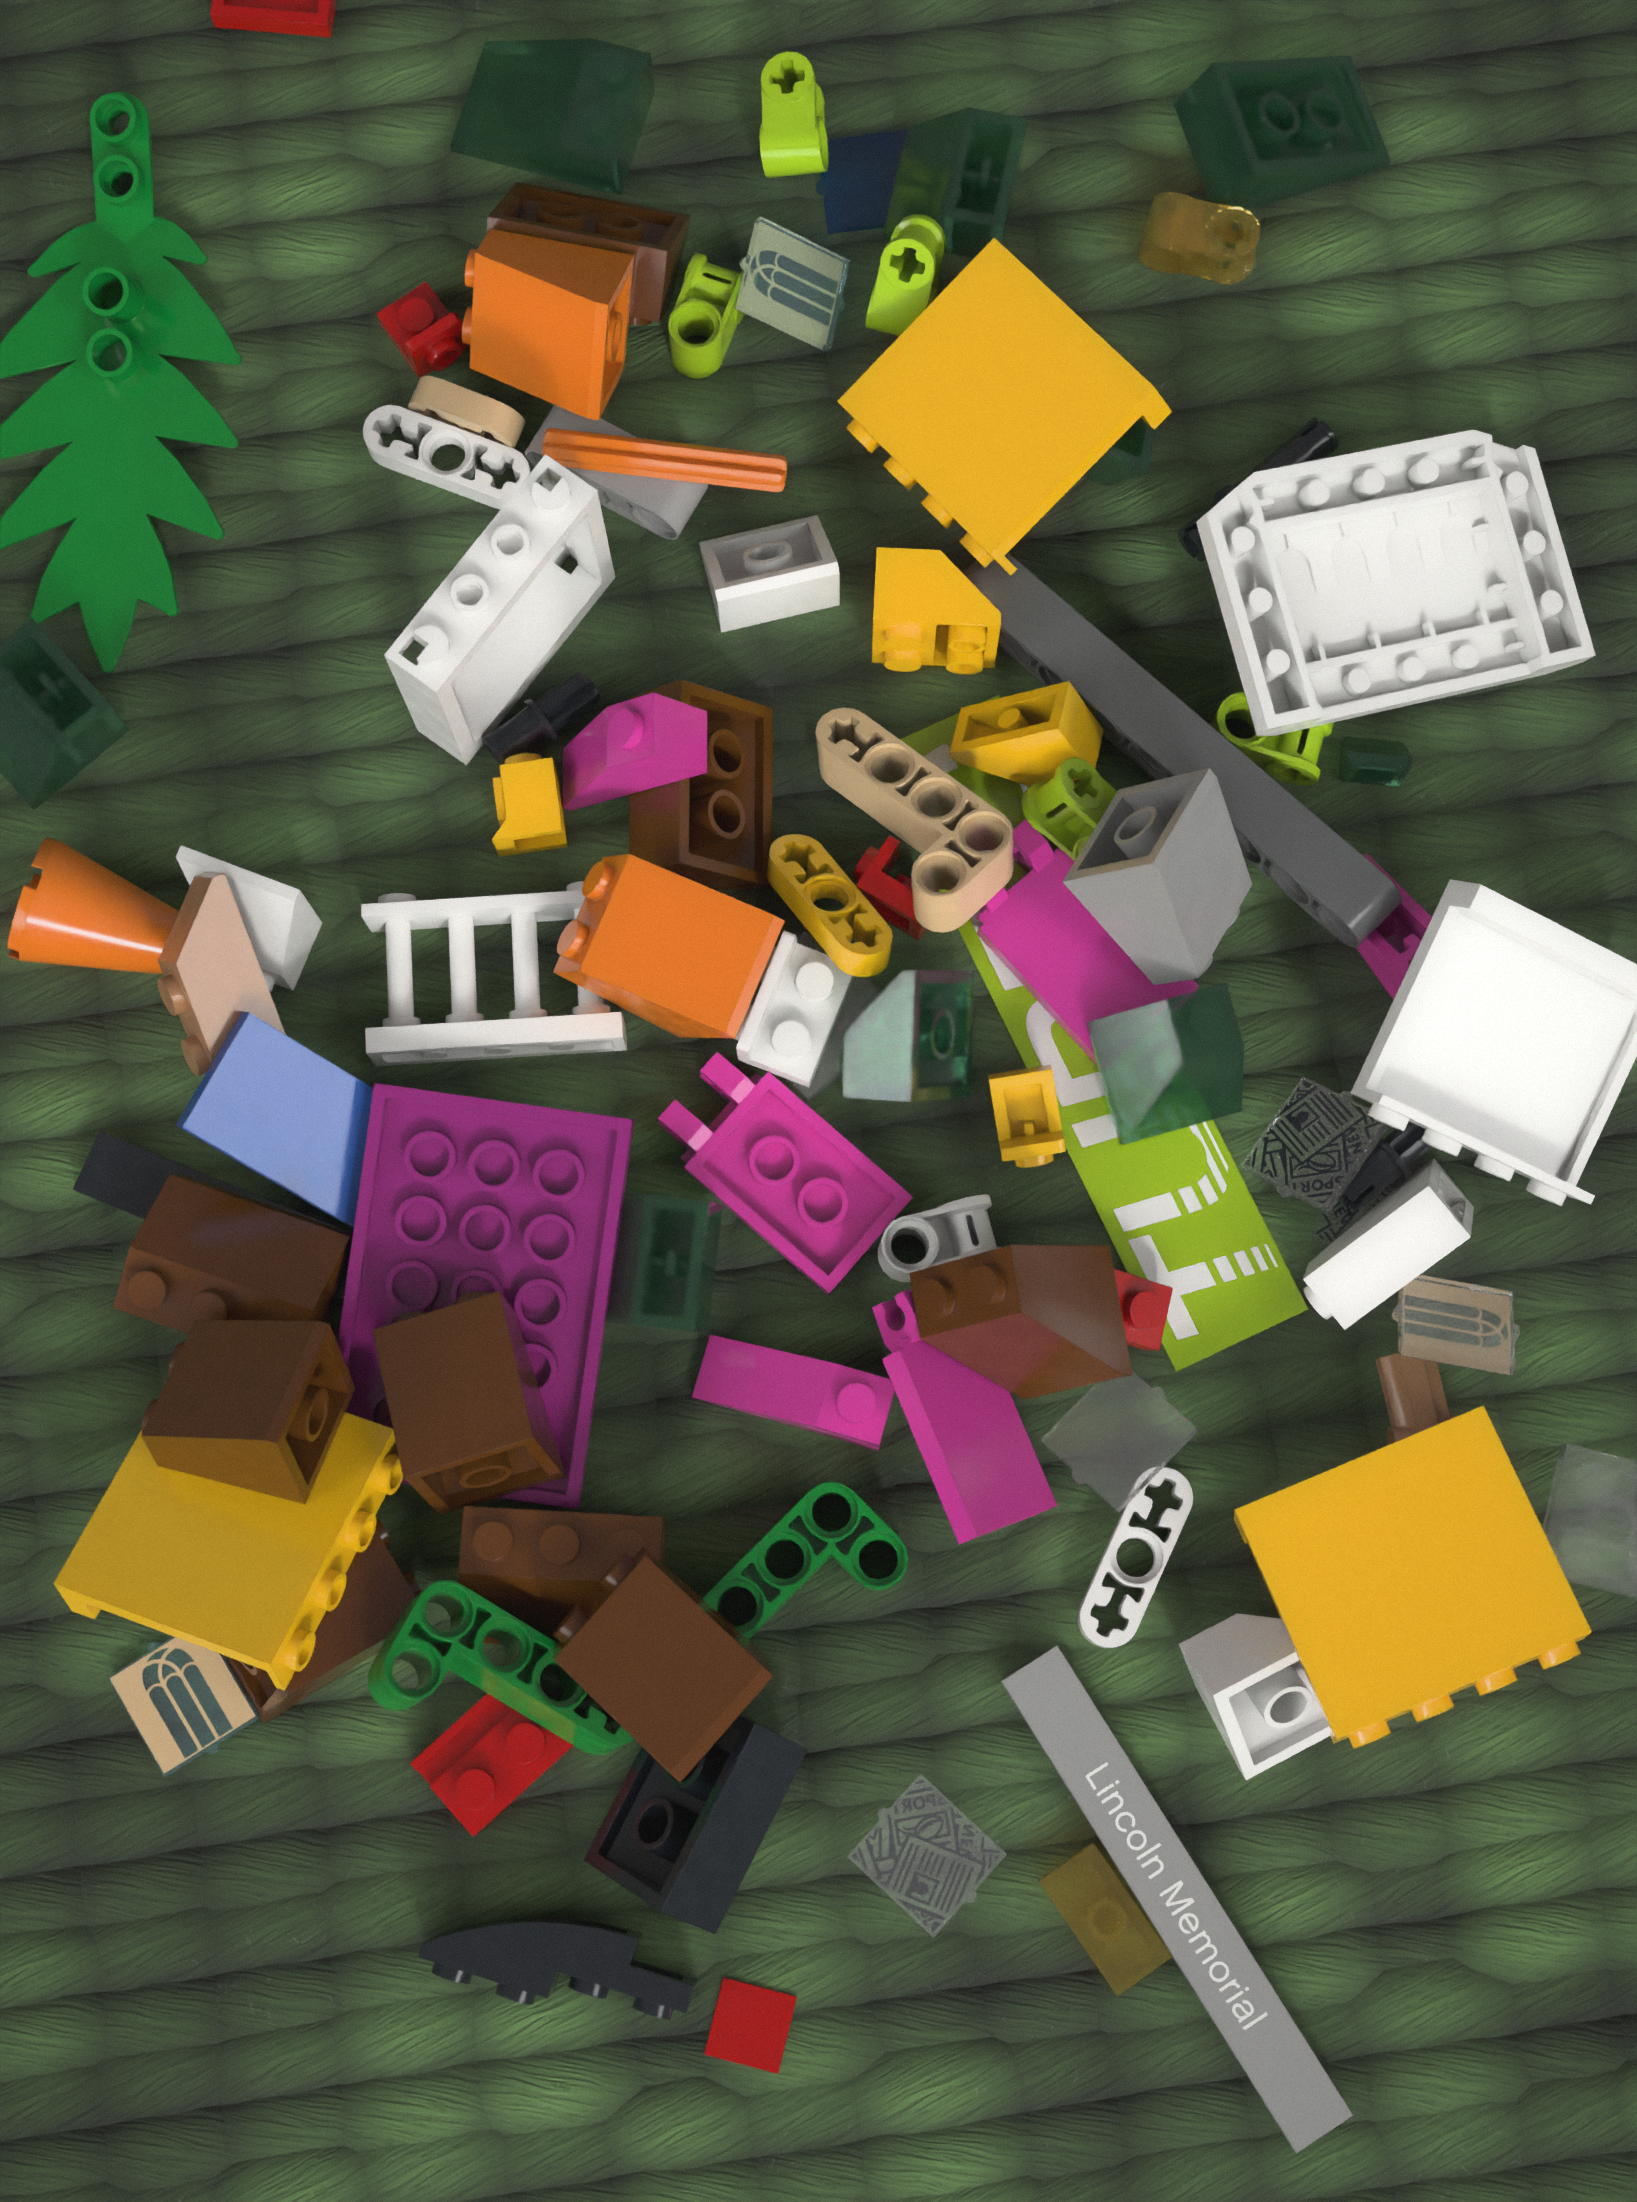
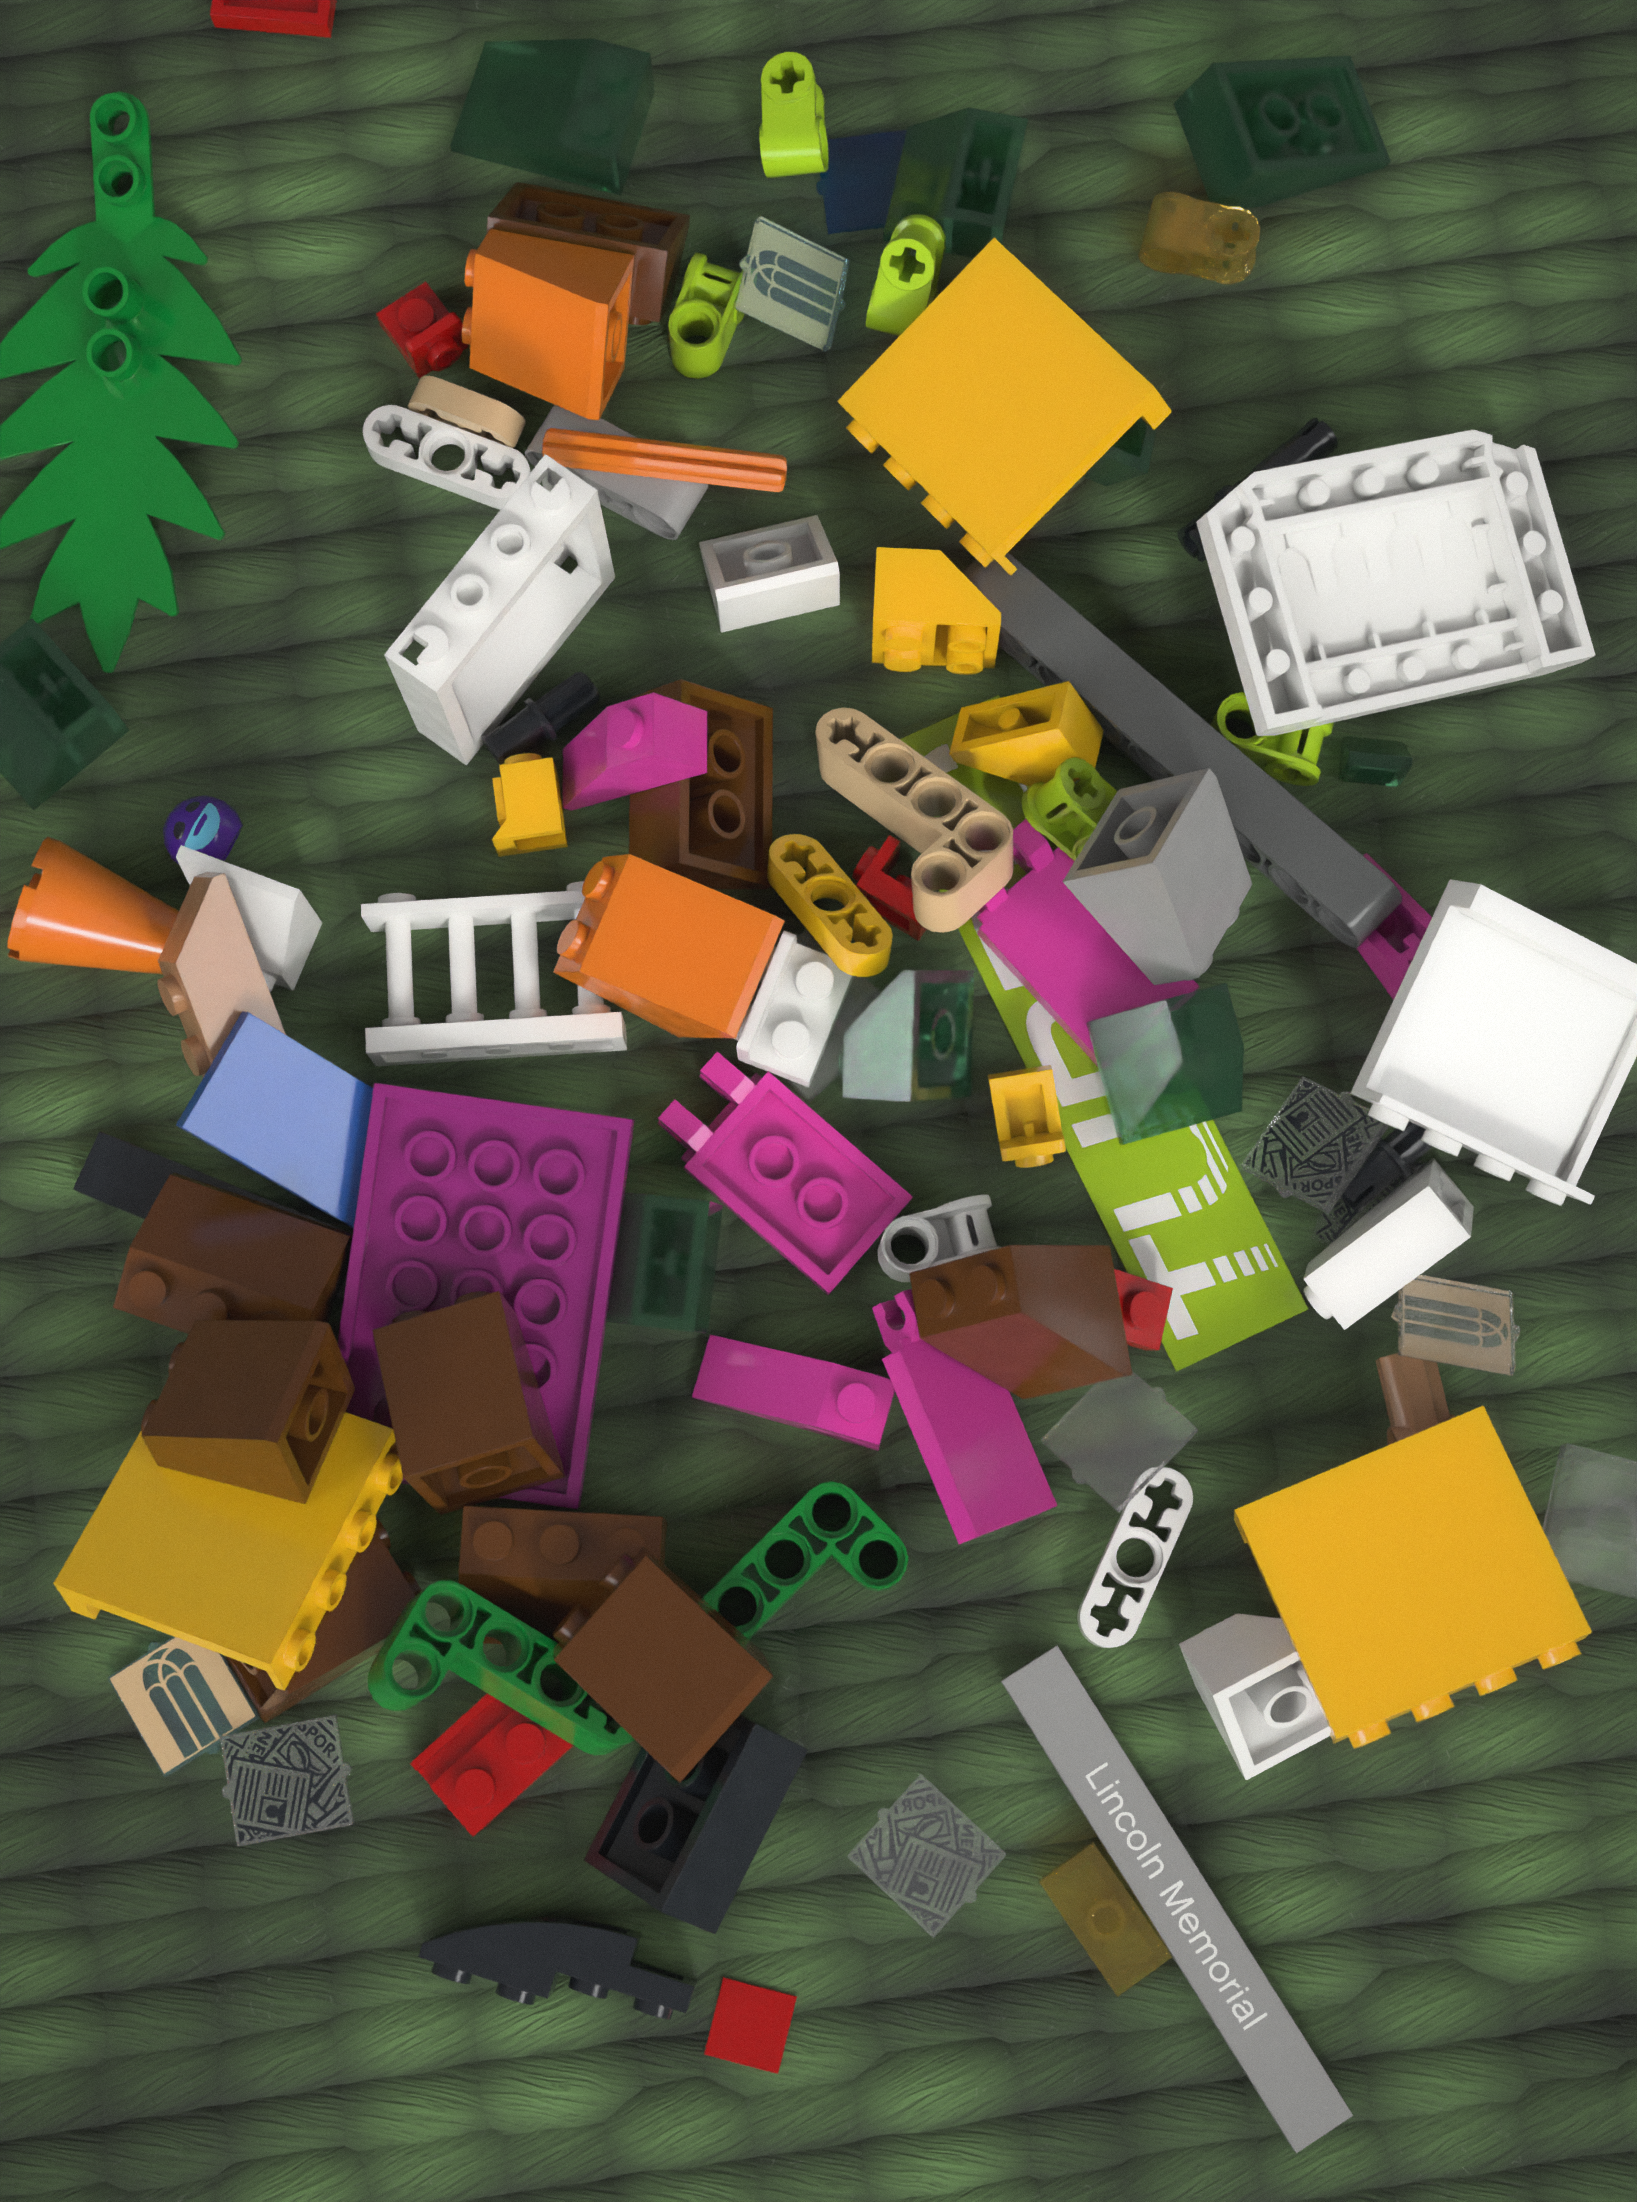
(202, 825): none -> dark purple piece
(286, 1780): none -> clear piece

